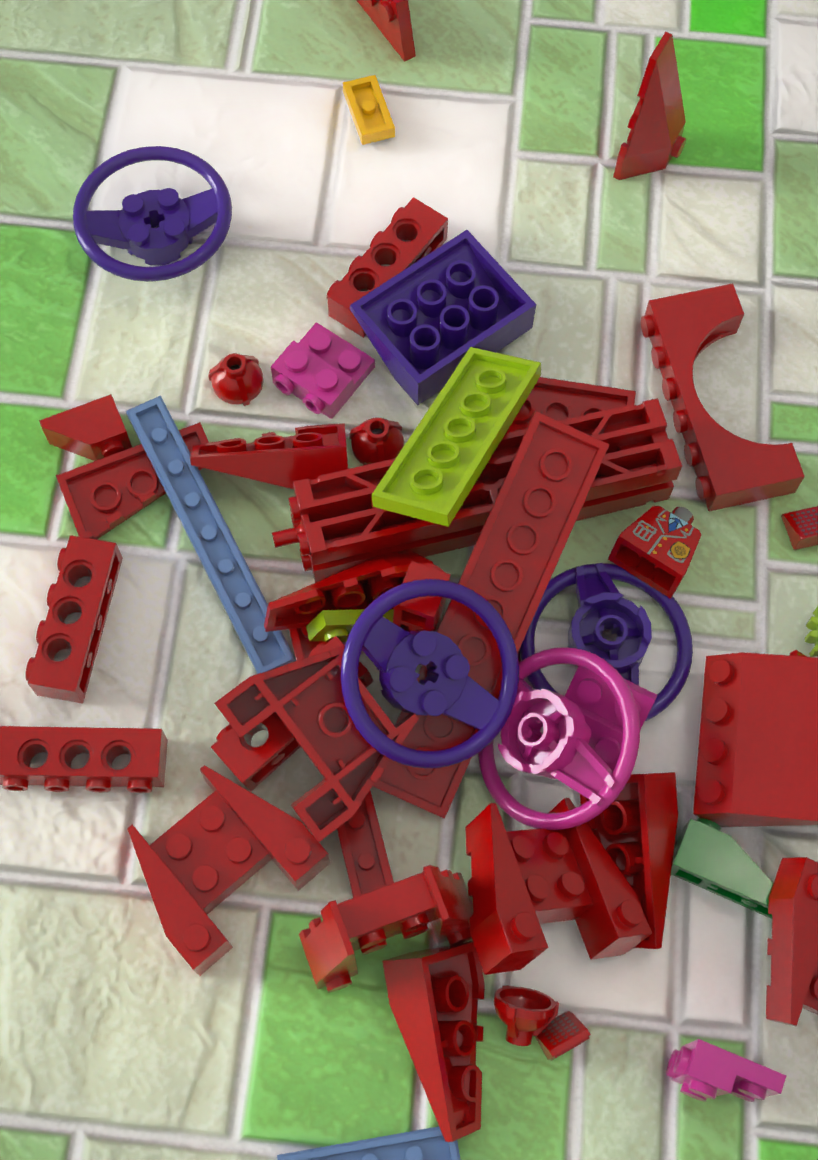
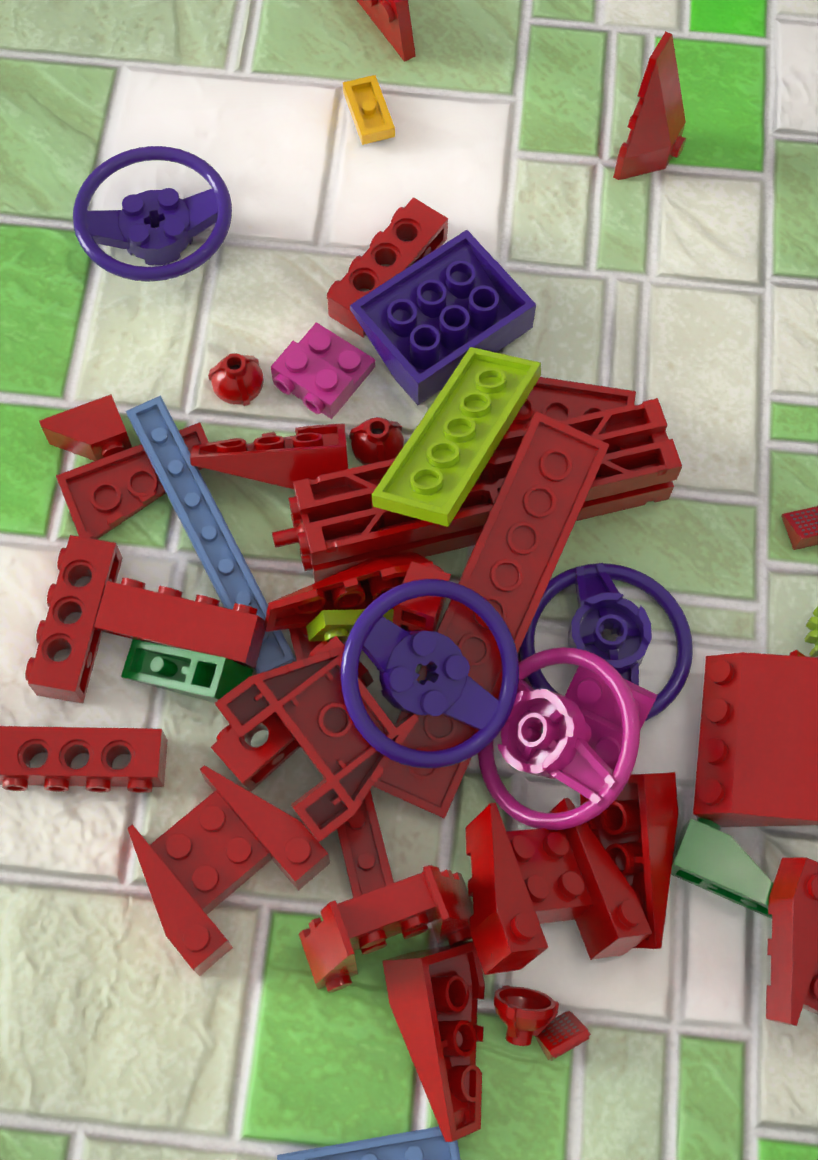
(181, 622): none -> red brick
(183, 670): none -> green slope
(658, 548): red torso -> none
(713, 1072): dark pink plate -> none
(726, 466): red arch -> none

